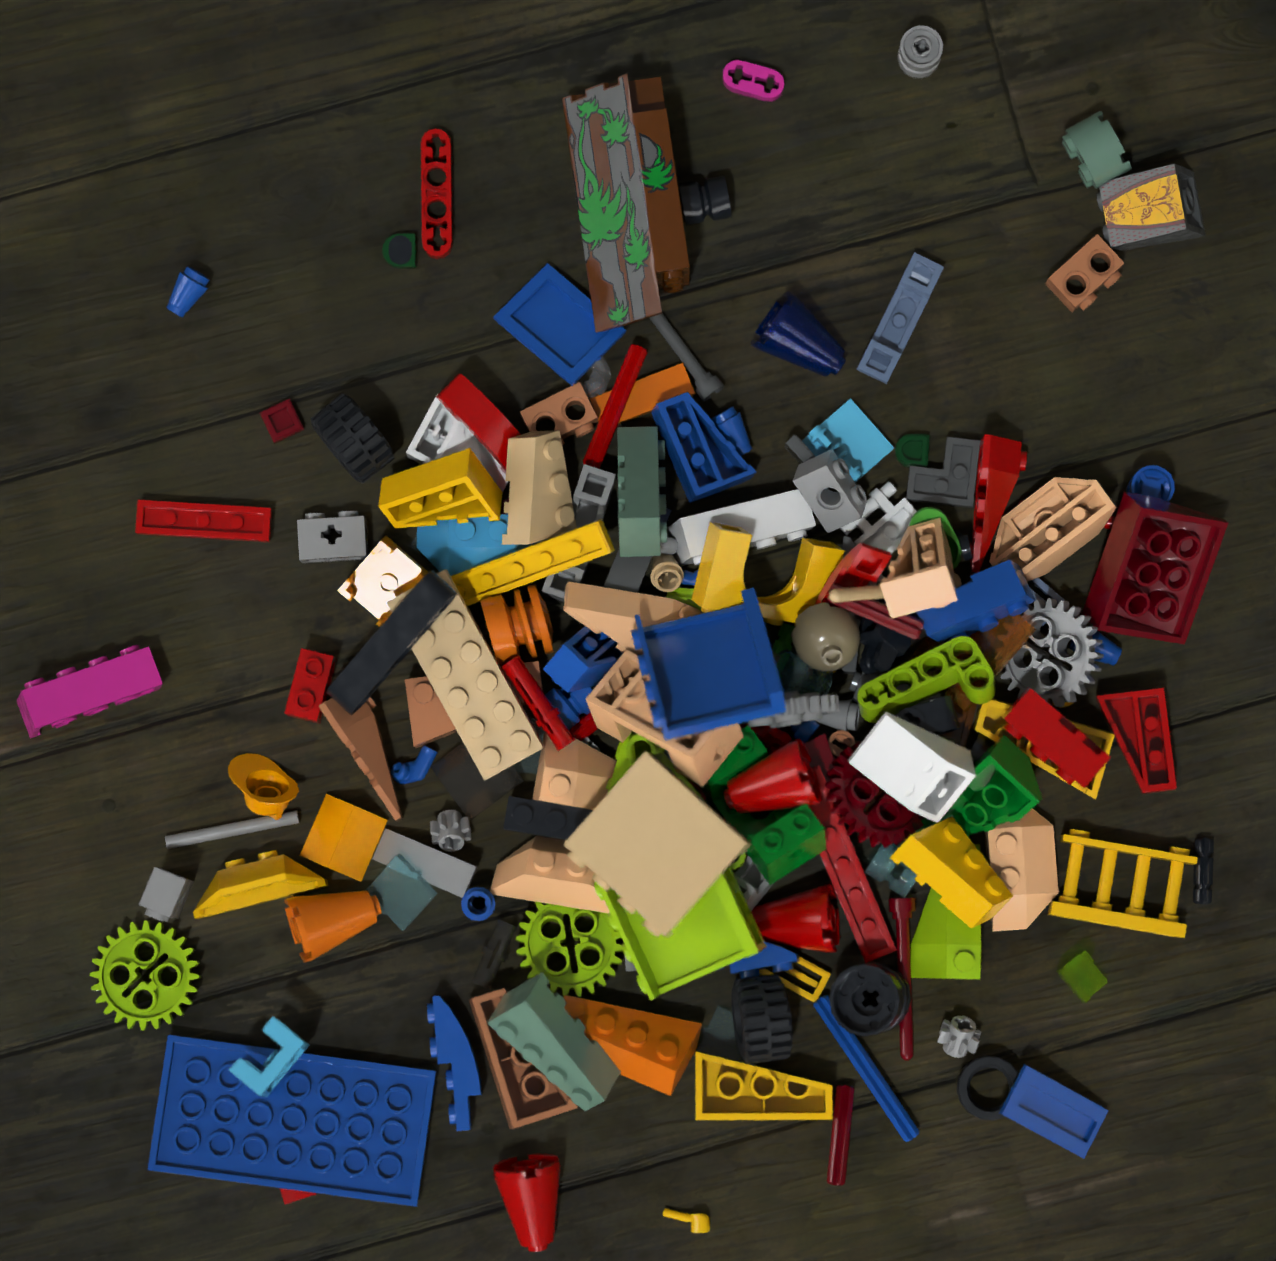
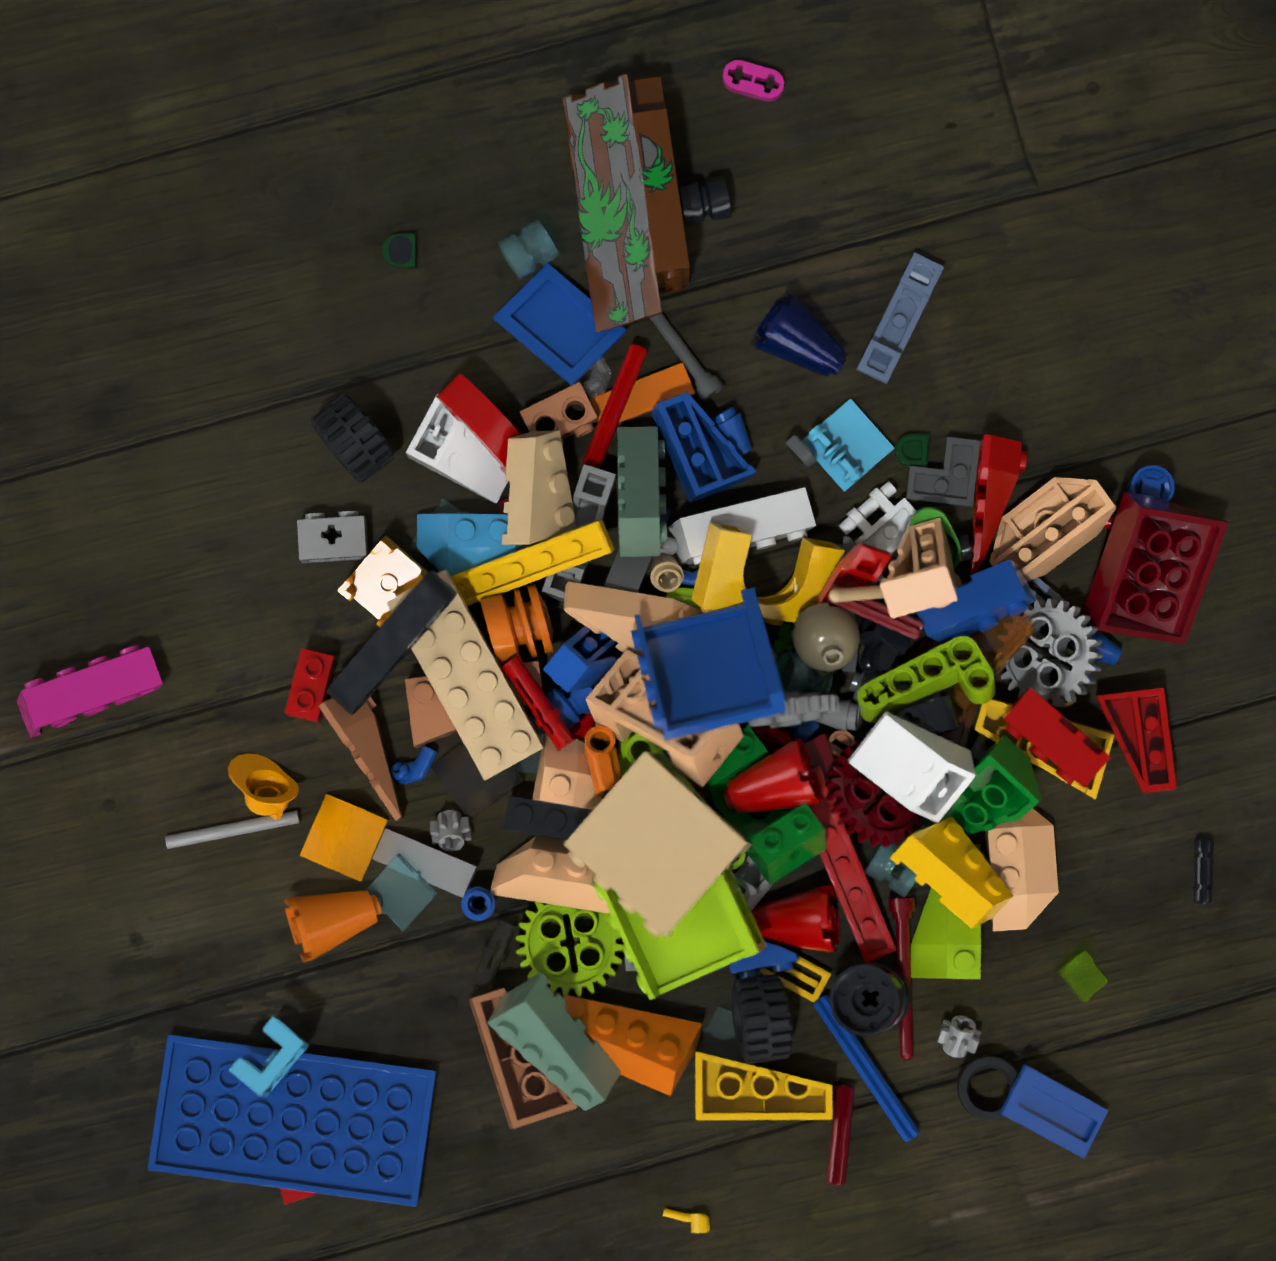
(125, 952): lime gear -> none
(165, 894): light grey brick -> none
(187, 291): blue cone -> none
(203, 521): red plate -> none
(256, 883): yellow wedge -> none
(281, 421): dark red tile -> none
(436, 193): red beam -> none
(440, 490): yellow wedge -> none
(454, 1047): blue slope -> none
(528, 249): none -> clear light blue wheel
(530, 1197): red cone -> none
(602, 763): none -> orange piece
(830, 507): light grey brick -> none
(920, 51): light grey wheel -> none
(1080, 269): nougat brick -> none
(1096, 149): sand green brick -> none
(1101, 910): yellow fence -> none
(1151, 208): slope -> none

